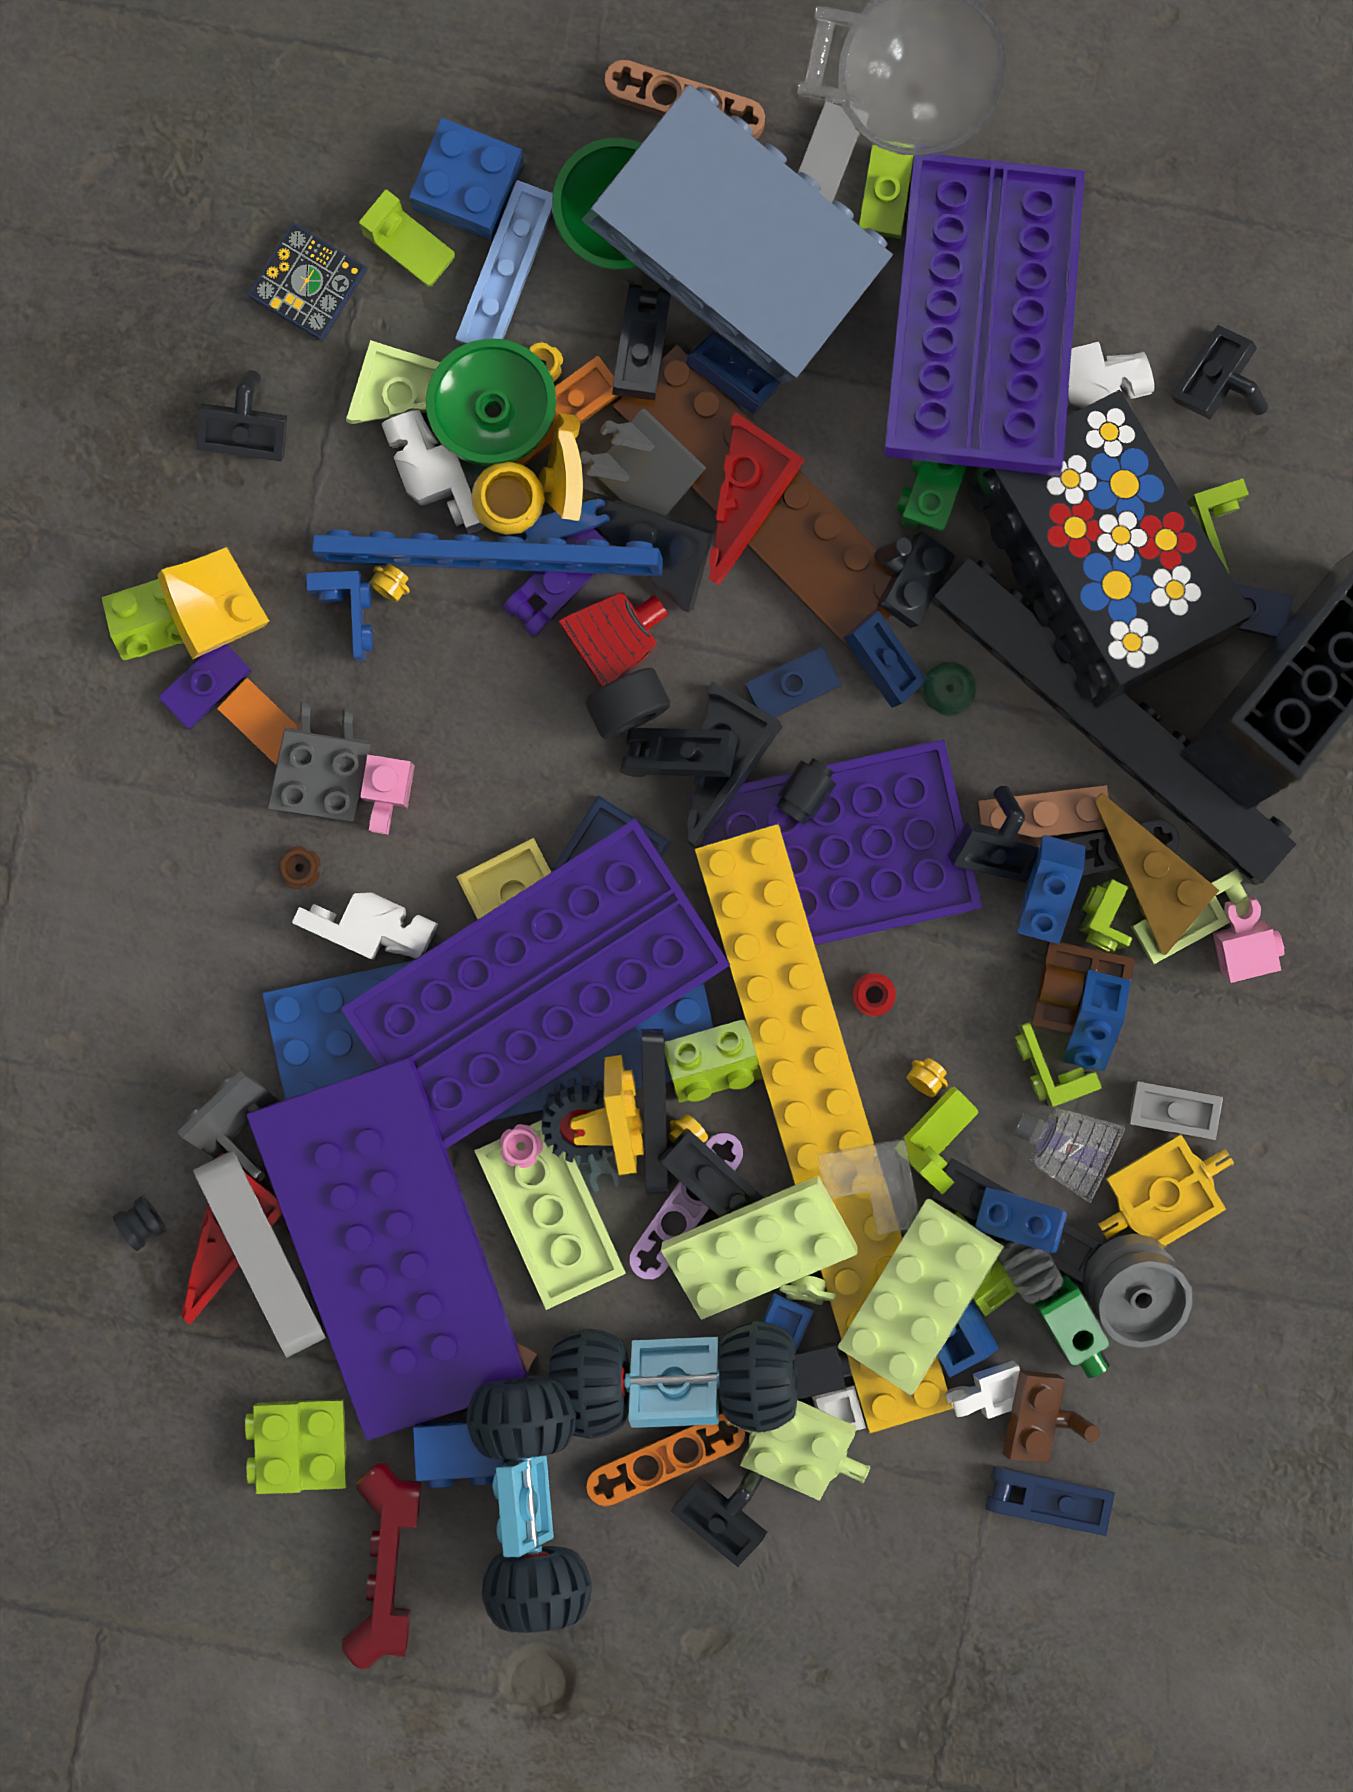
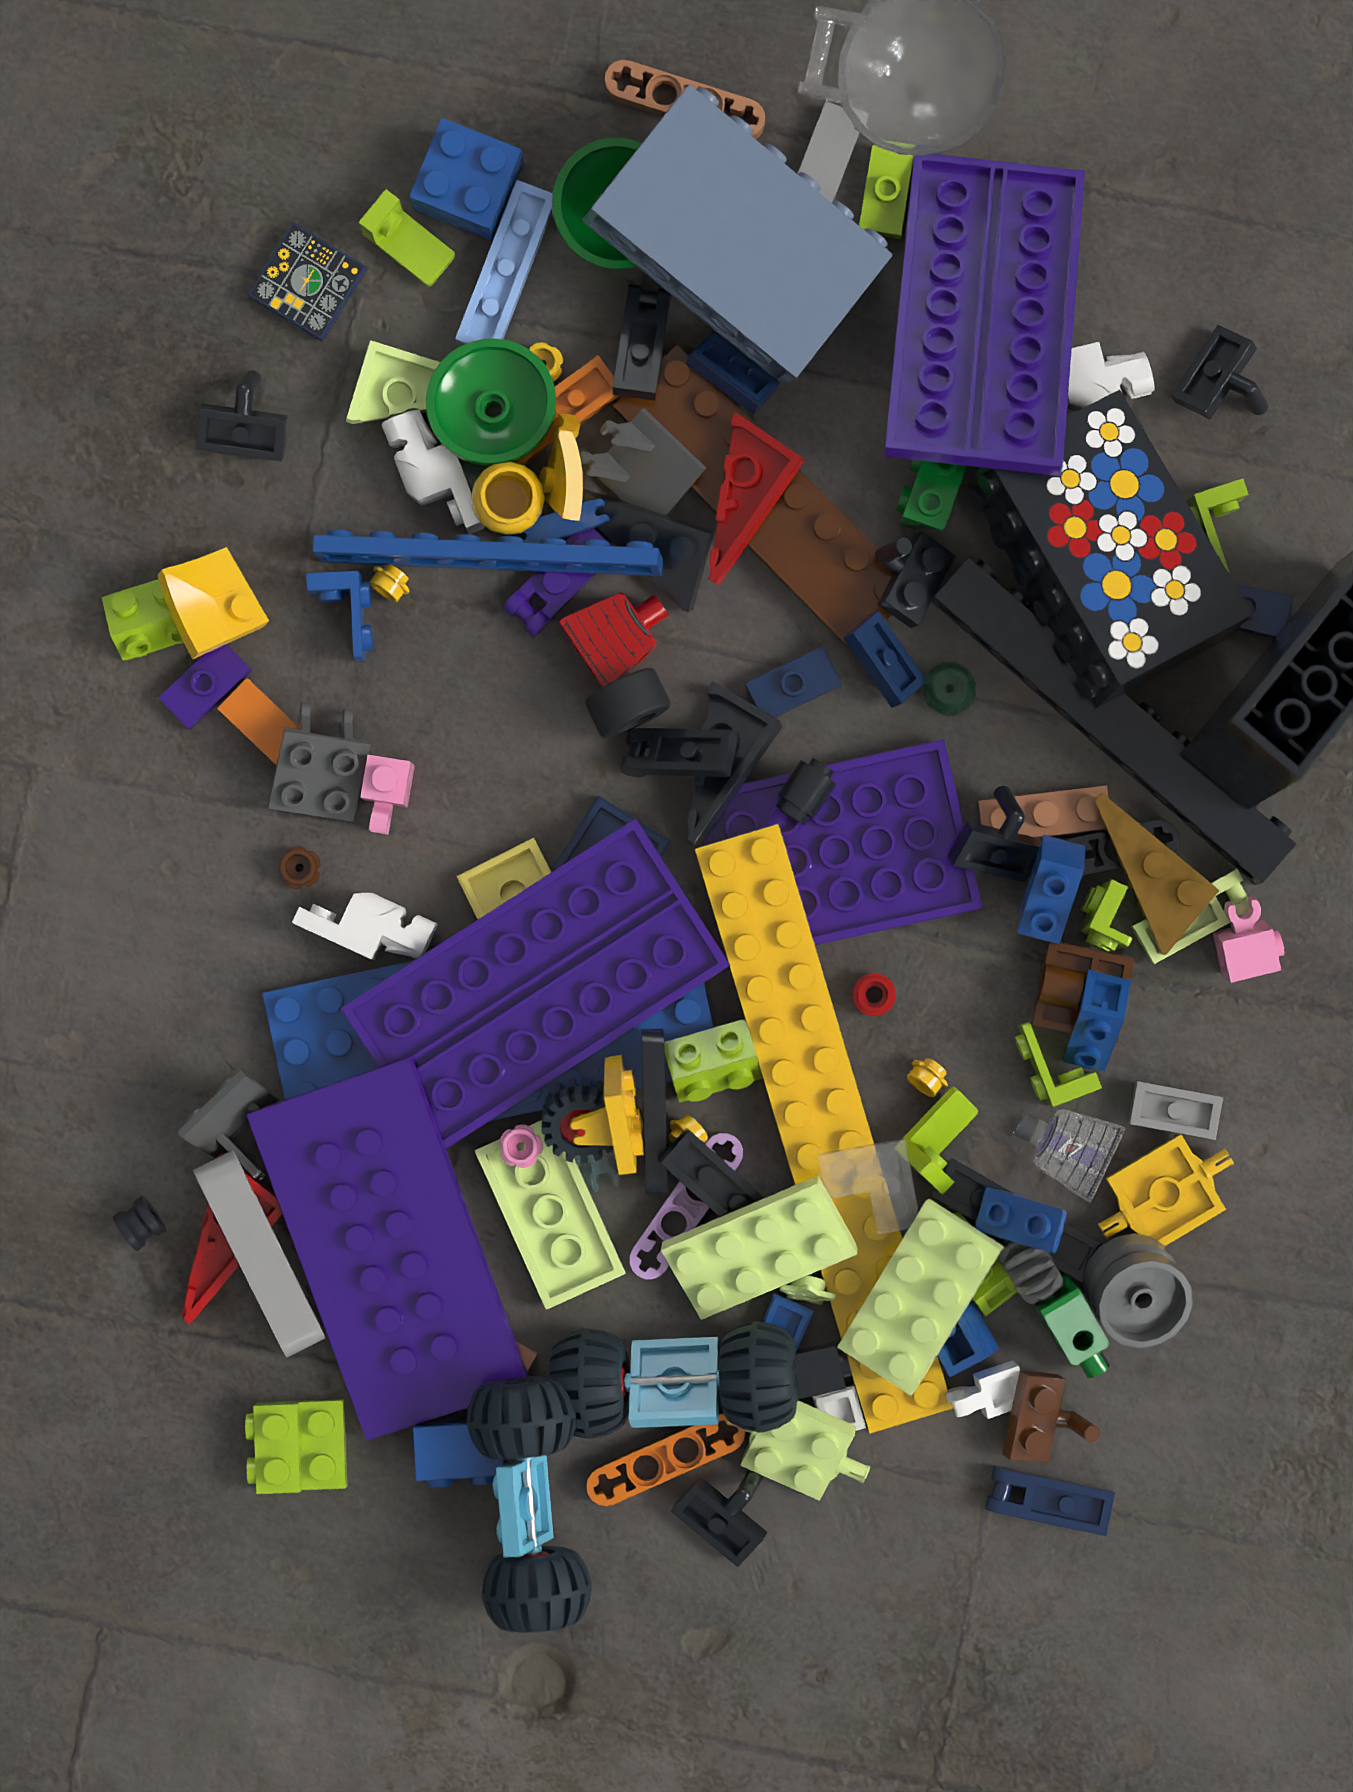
(387, 1627): dark red plate -> none

